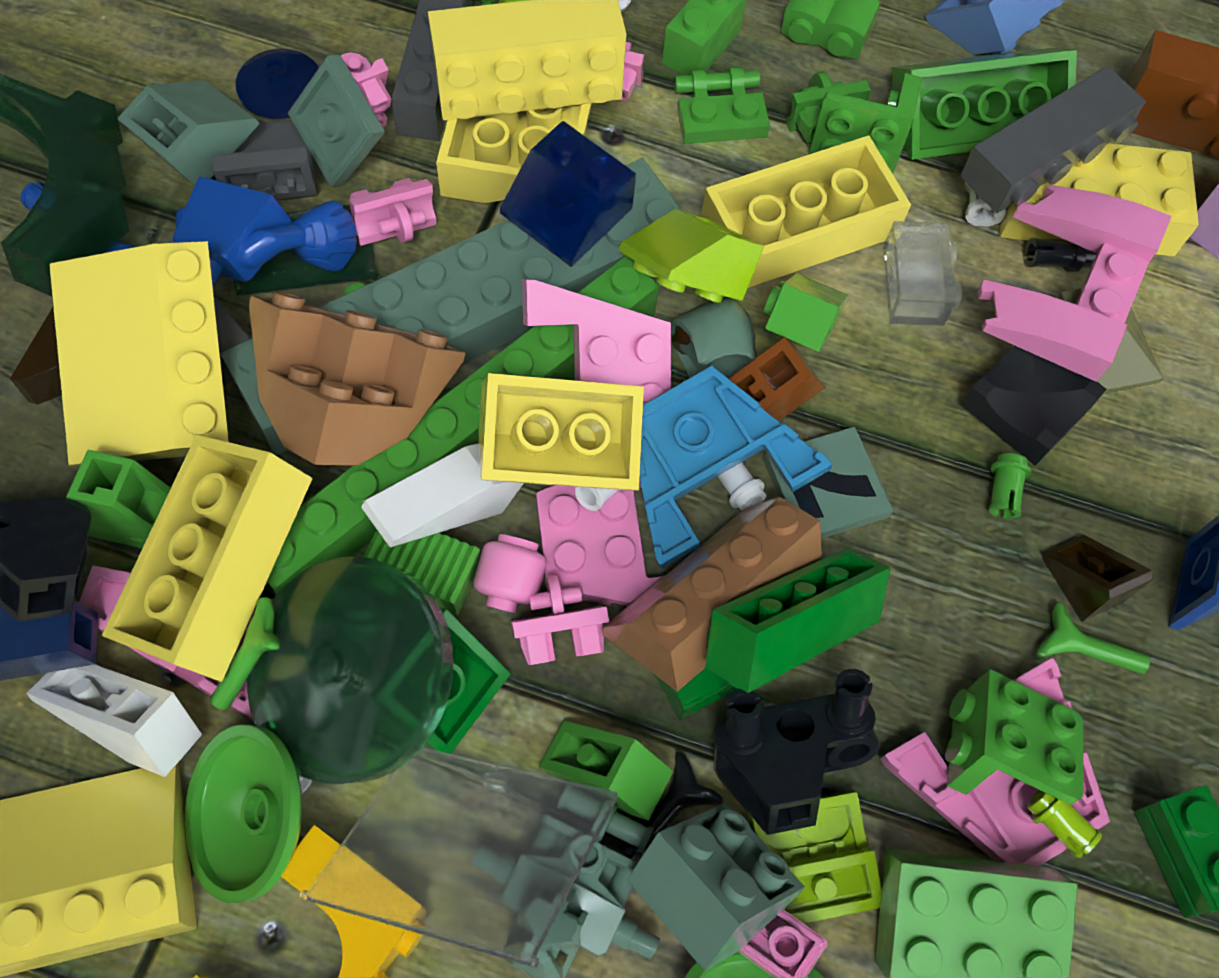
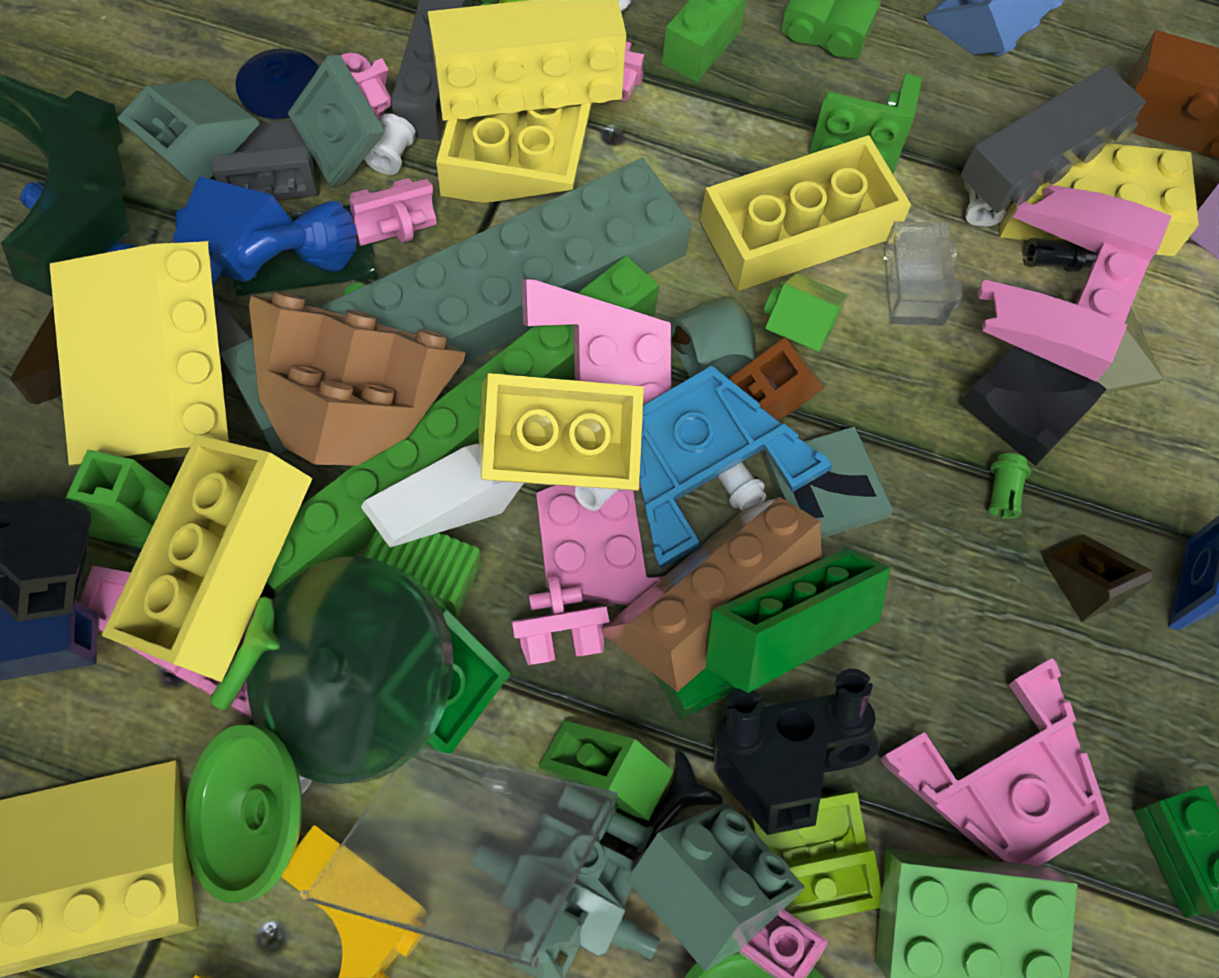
(121, 714): white slope -> none
(387, 152): none -> white bush
(509, 572): bright pink head -> none
(569, 193): clear blue slope -> none
(696, 254): lime slope -> none
(722, 116): bright green plate -> none
(808, 102): bright green hips -> none
(978, 96): bright green slope -> none
(1017, 732): bright green bracket -> none
(1064, 823): lime pin -> none
(1068, 638): bright green piece -> none

